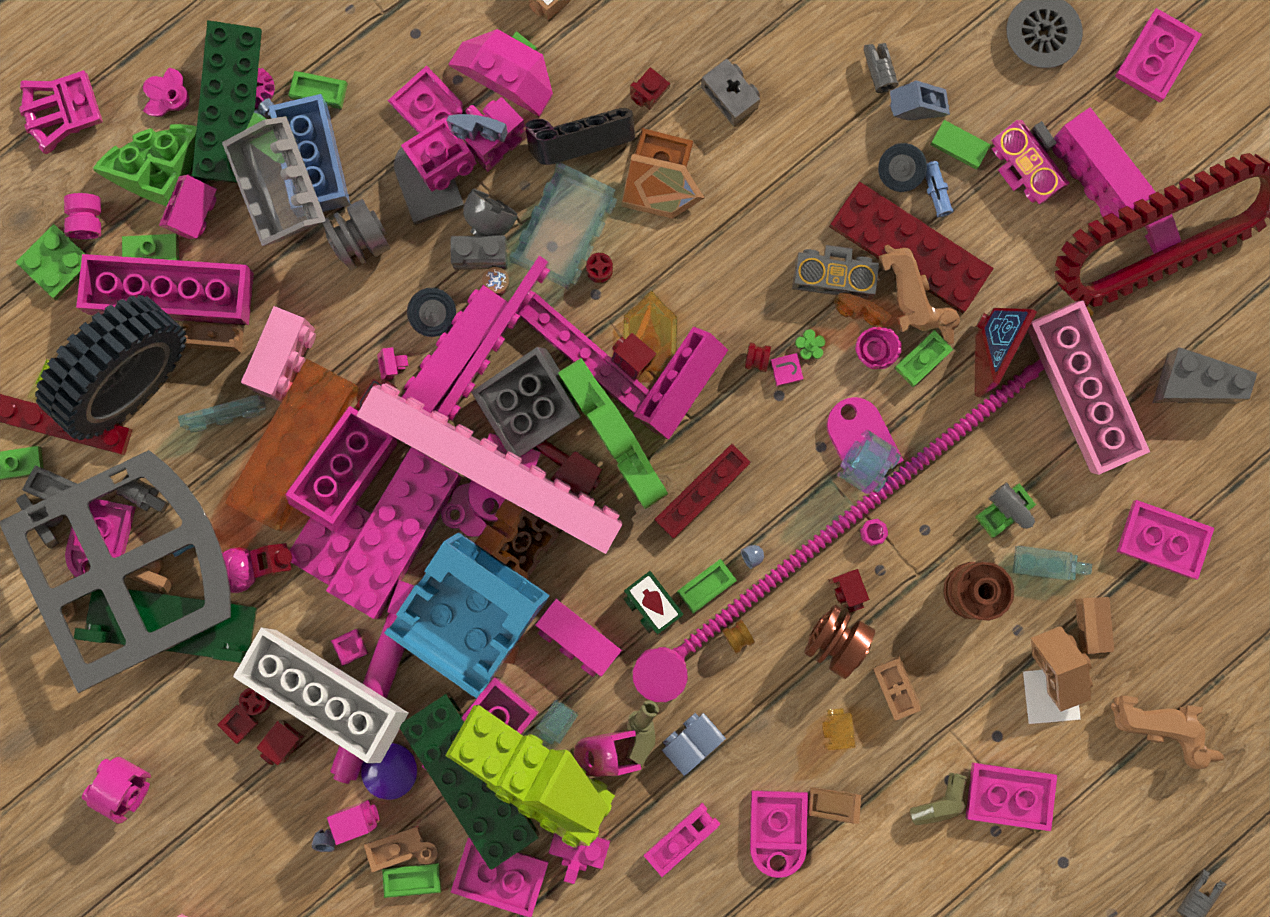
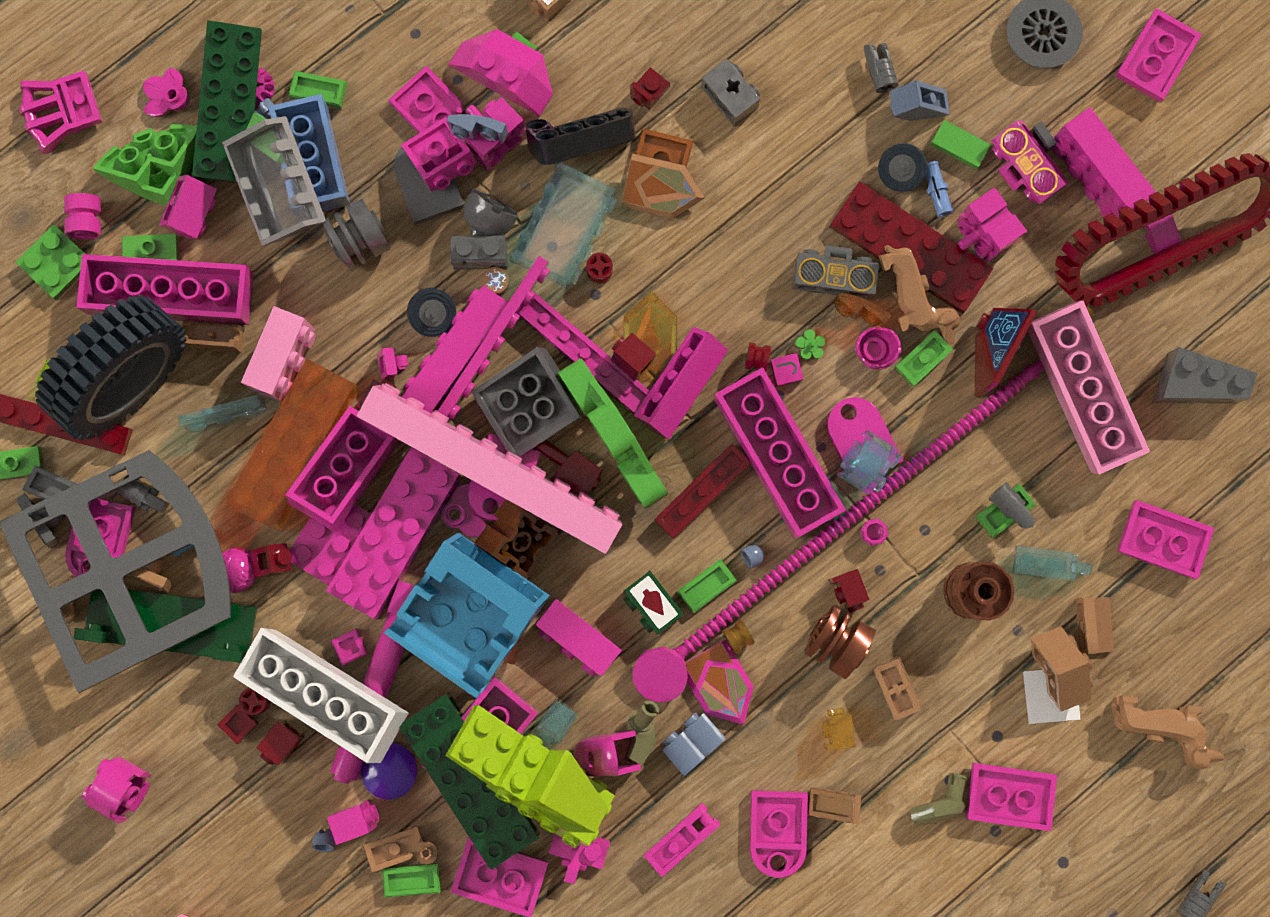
(720, 683): none -> tile
(778, 453): none -> dark pink brick
(989, 226): none -> dark pink brick

